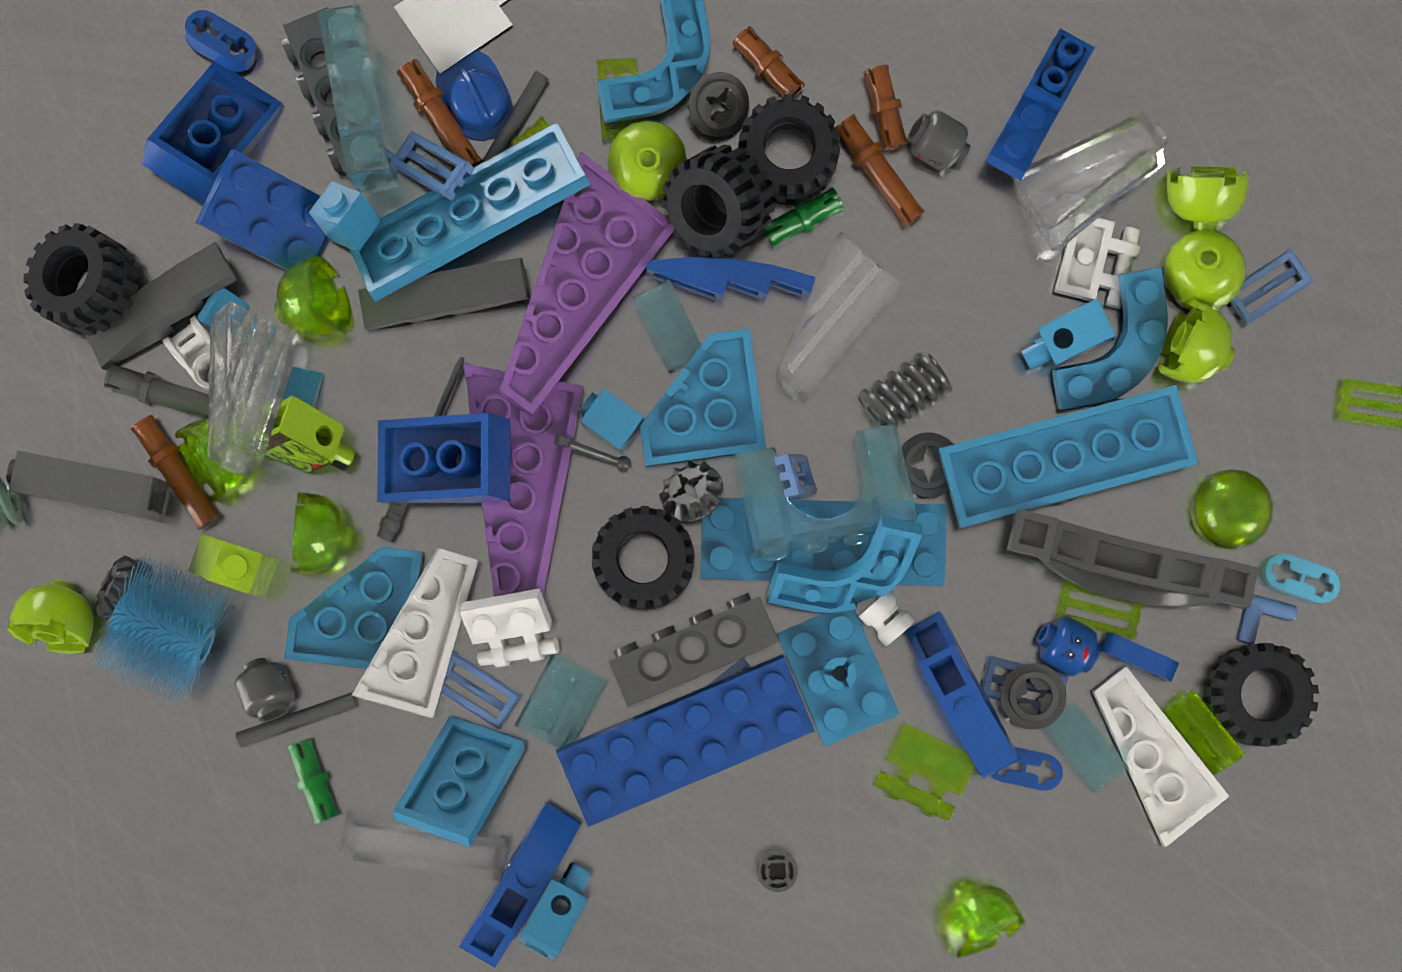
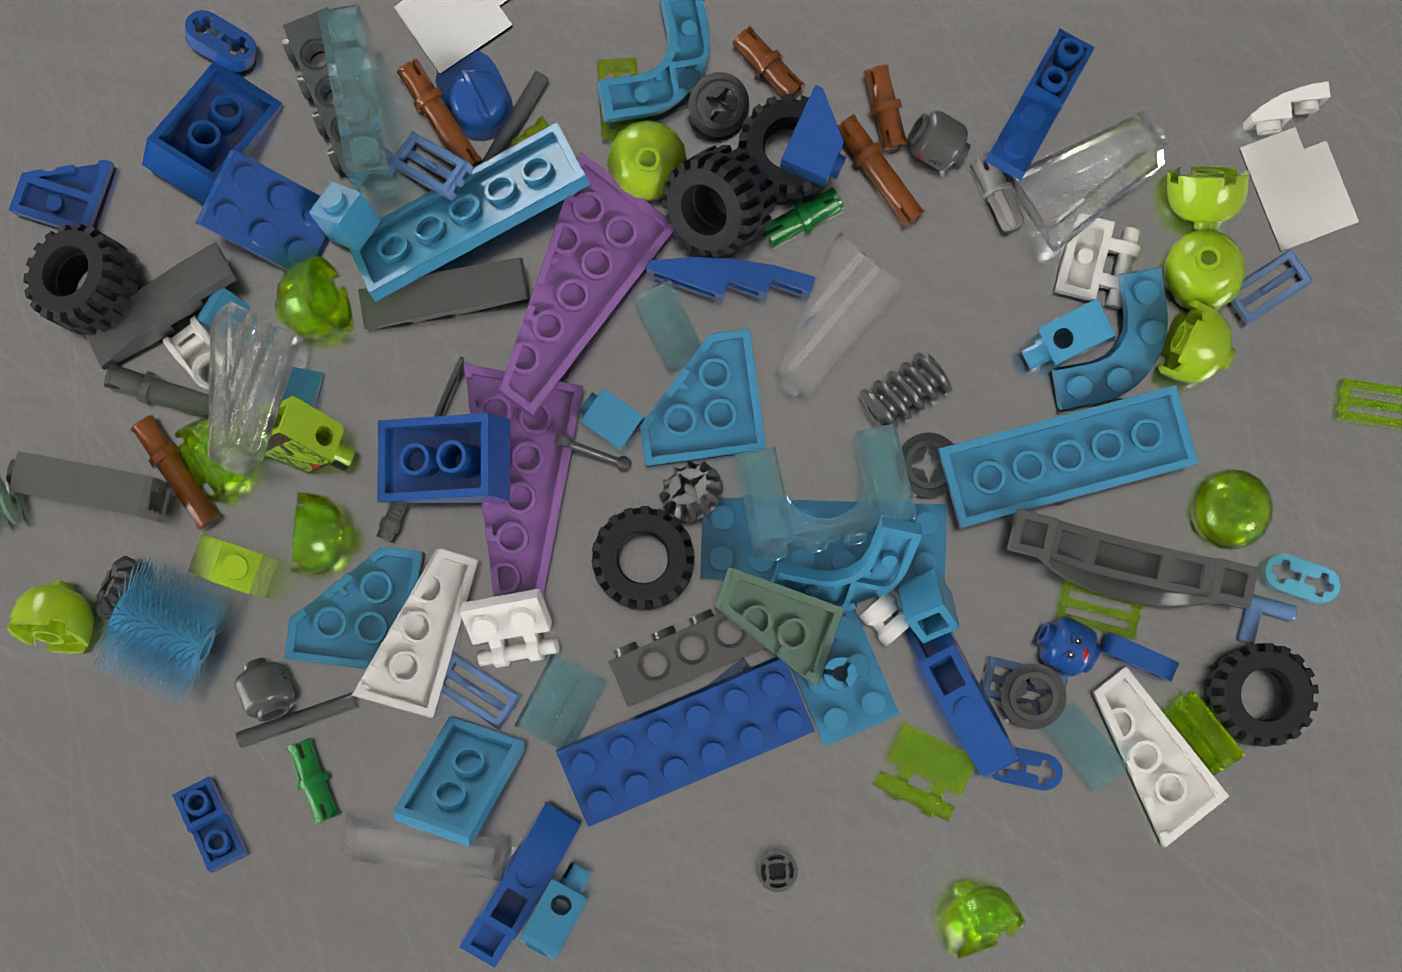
(63, 194): none -> blue wing
(210, 824): none -> blue slope
(782, 620): none -> sand green wing
(794, 477): medium blue tile -> none
(815, 142): none -> blue slope
(928, 606): none -> dark azure brick
(998, 194): none -> light grey axle
(1278, 111): none -> white slope
(1298, 188): none -> white sticker

